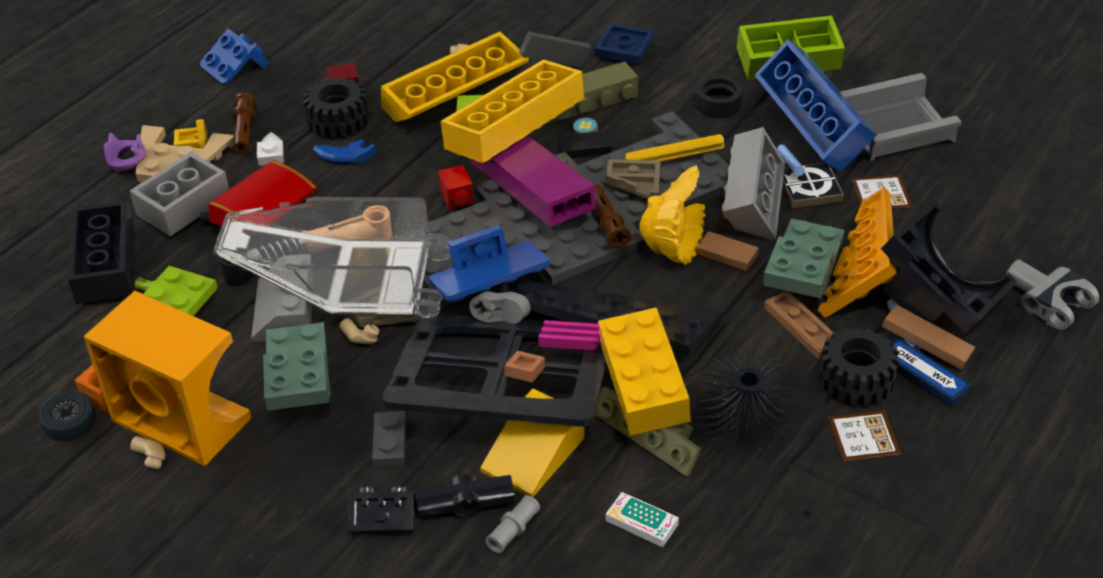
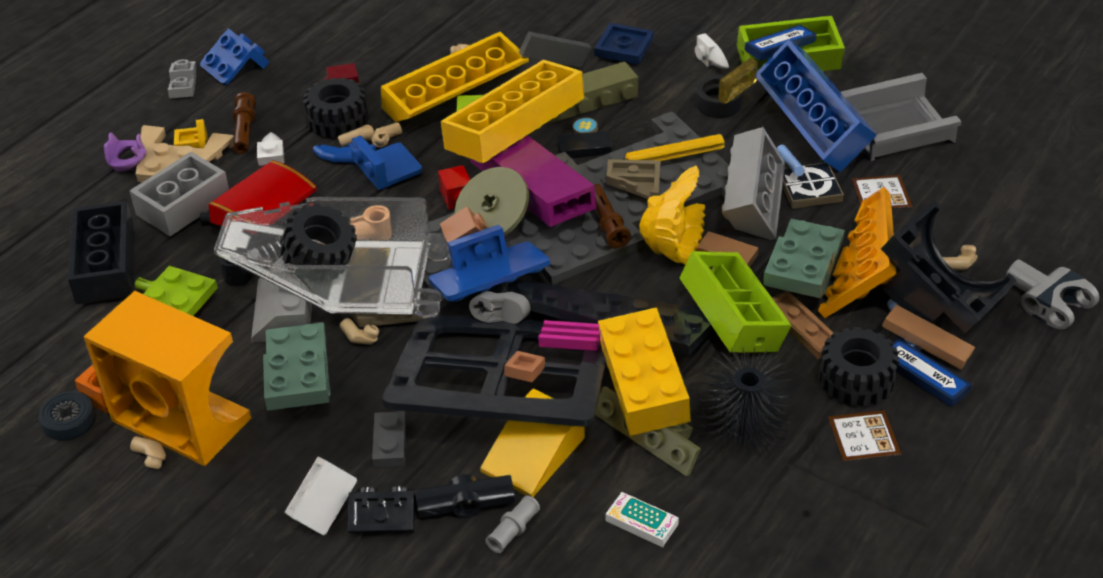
(182, 79): none -> light grey slope
(321, 225): none -> black tyre
(321, 496): none -> white panel
(365, 131): none -> tan arm
(382, 135): none -> tan arm
(386, 164): none -> blue bracket
(462, 224): none -> nougat brick
(505, 191): none -> olive piece
(710, 53): none -> white plate
(735, 302): none -> lime brick
(737, 80): none -> clear yellow tile
(768, 45): none -> tile
(964, 260): none -> tan arm

